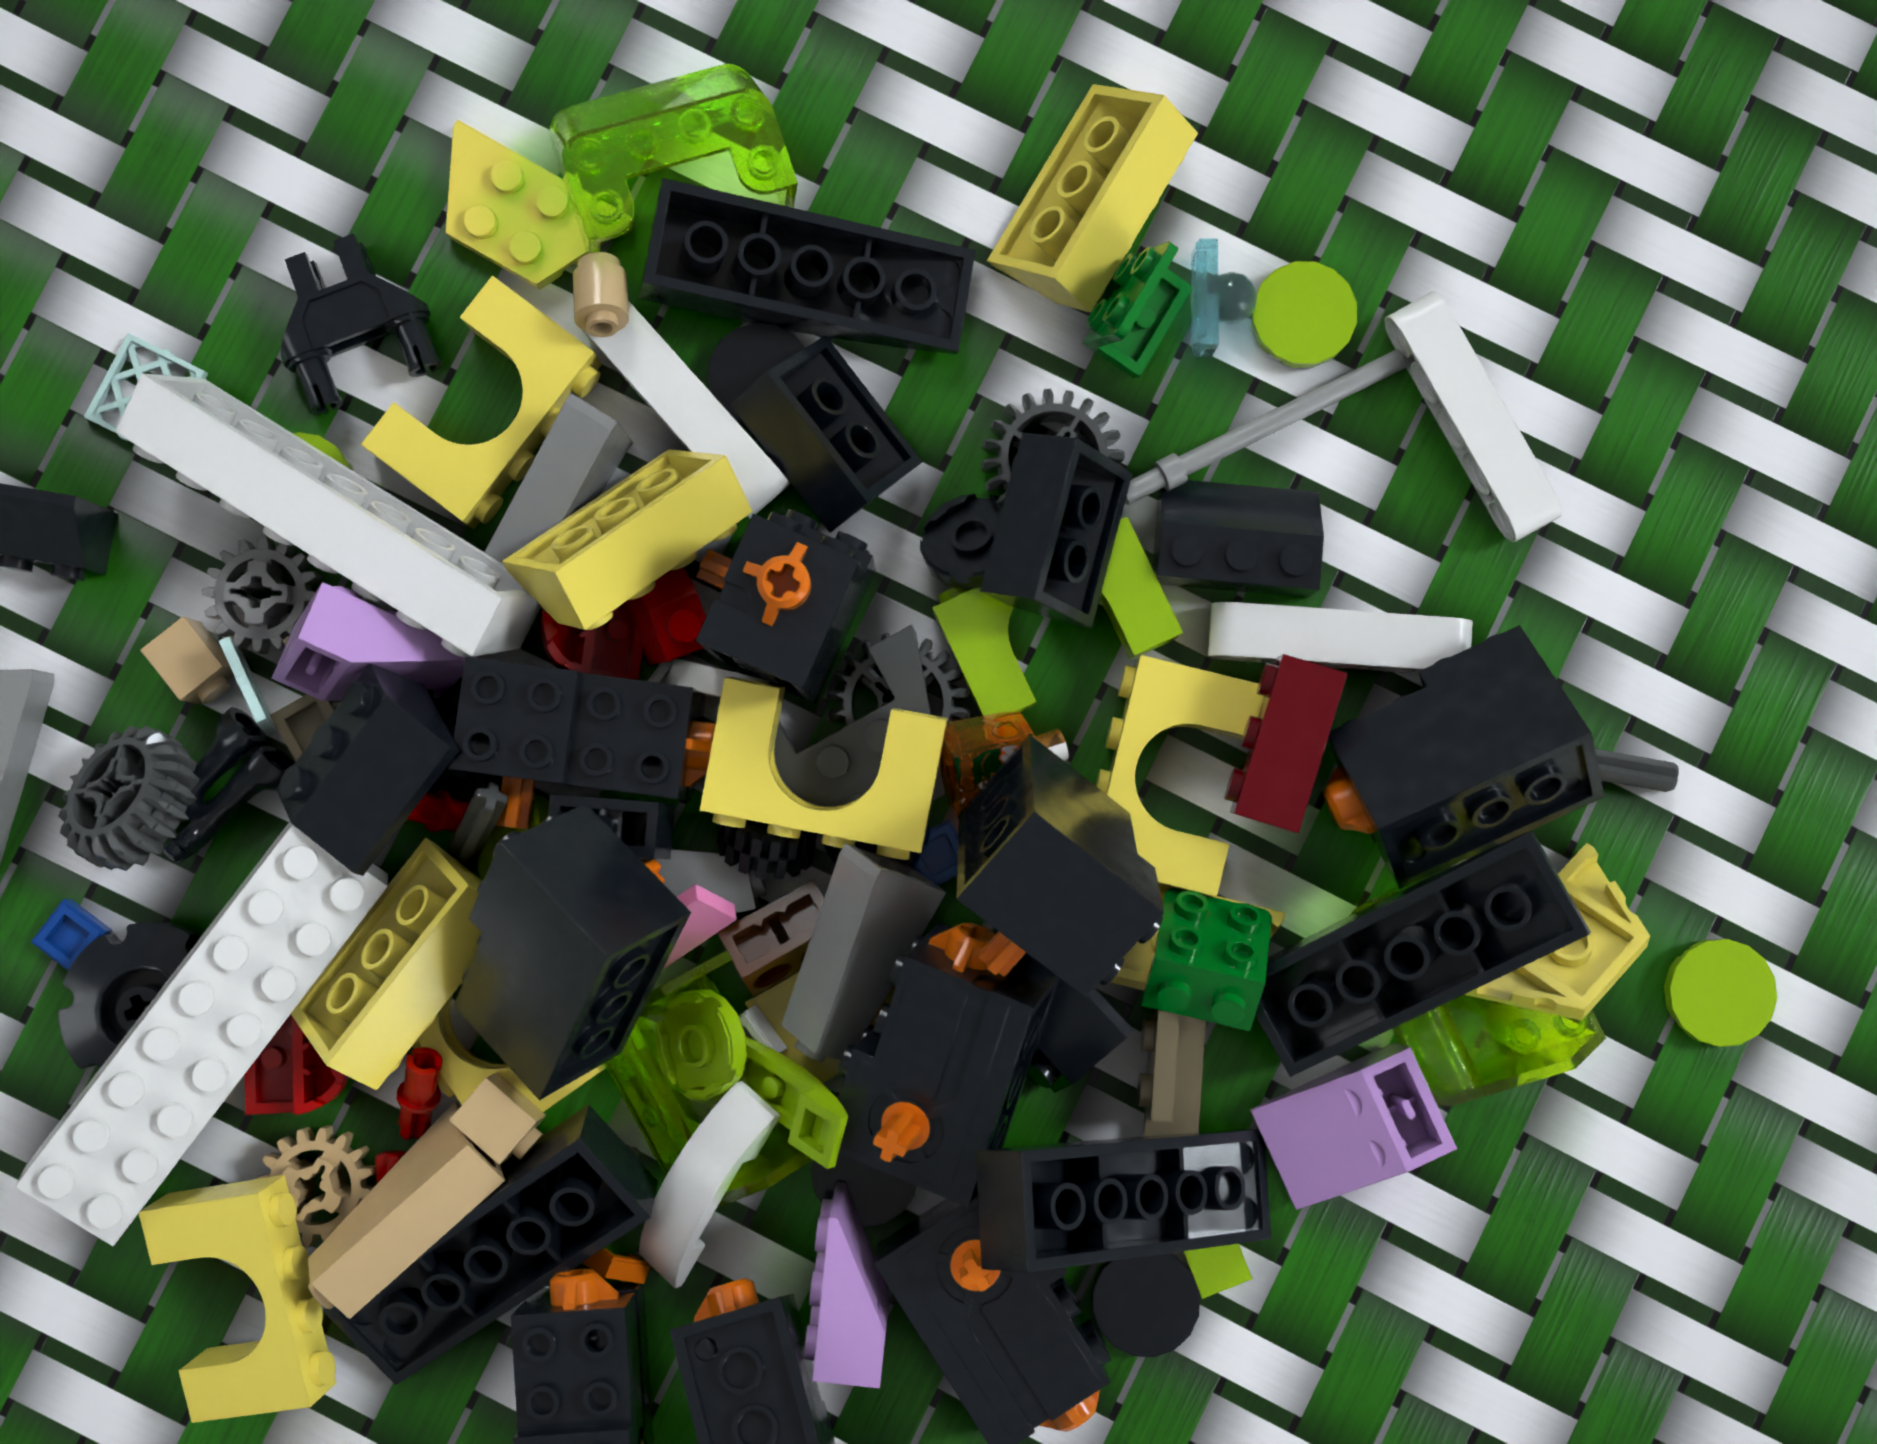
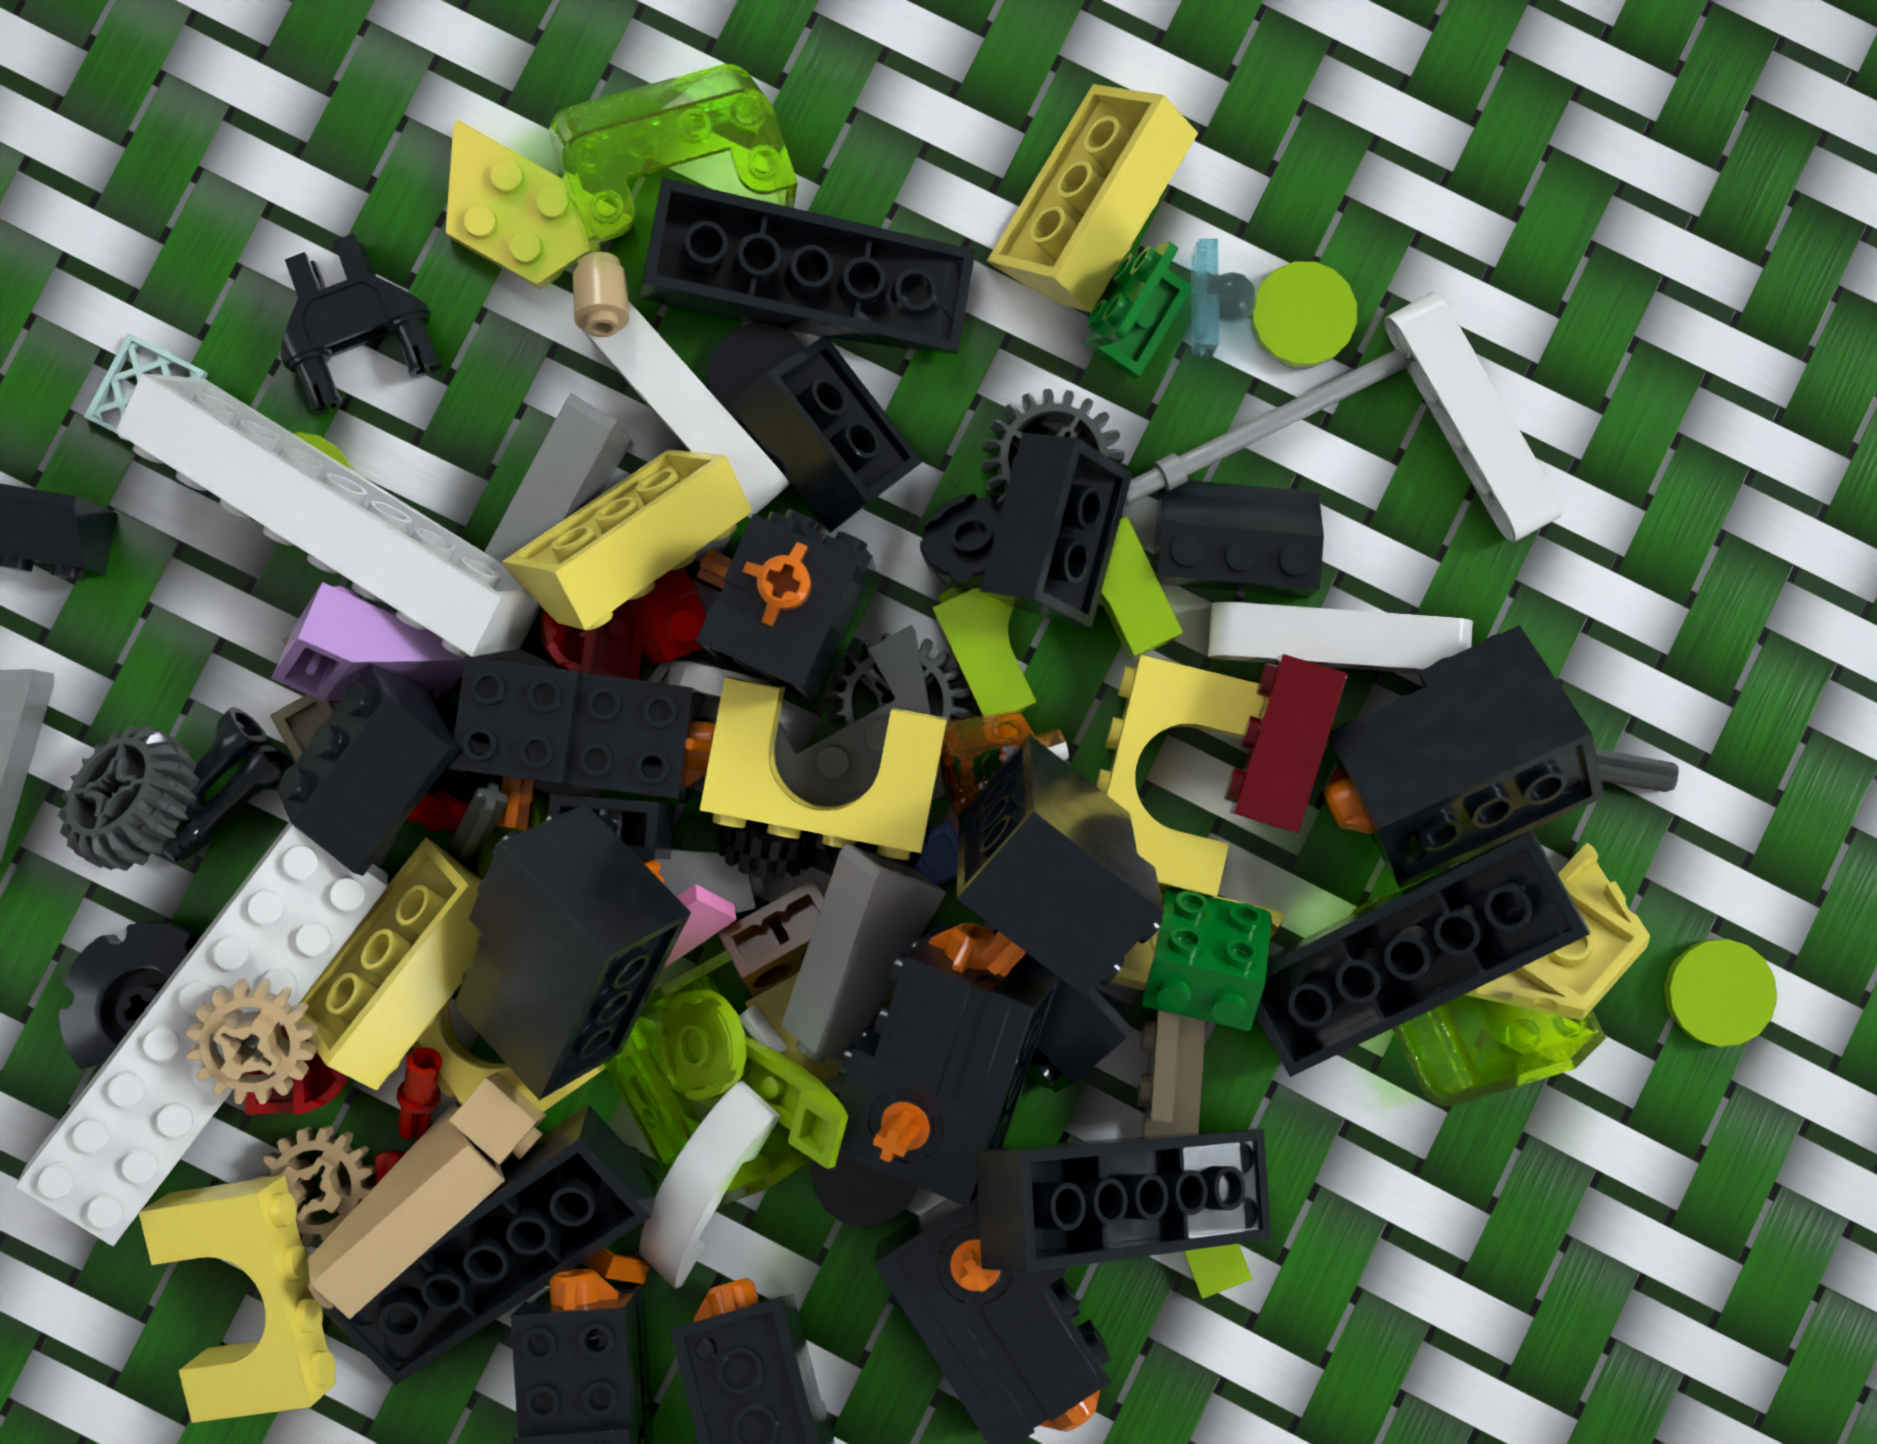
(69, 932): blue tile -> none
(190, 661): tan brick -> none
(232, 1030): none -> tan gear
(248, 686): light aqua window -> none
(261, 574): light grey gear -> none
(474, 476): light yellow arch -> none
(846, 1299): lavender slope -> none
(1146, 1304): black tile -> none
(1353, 1127): lavender slope -> none

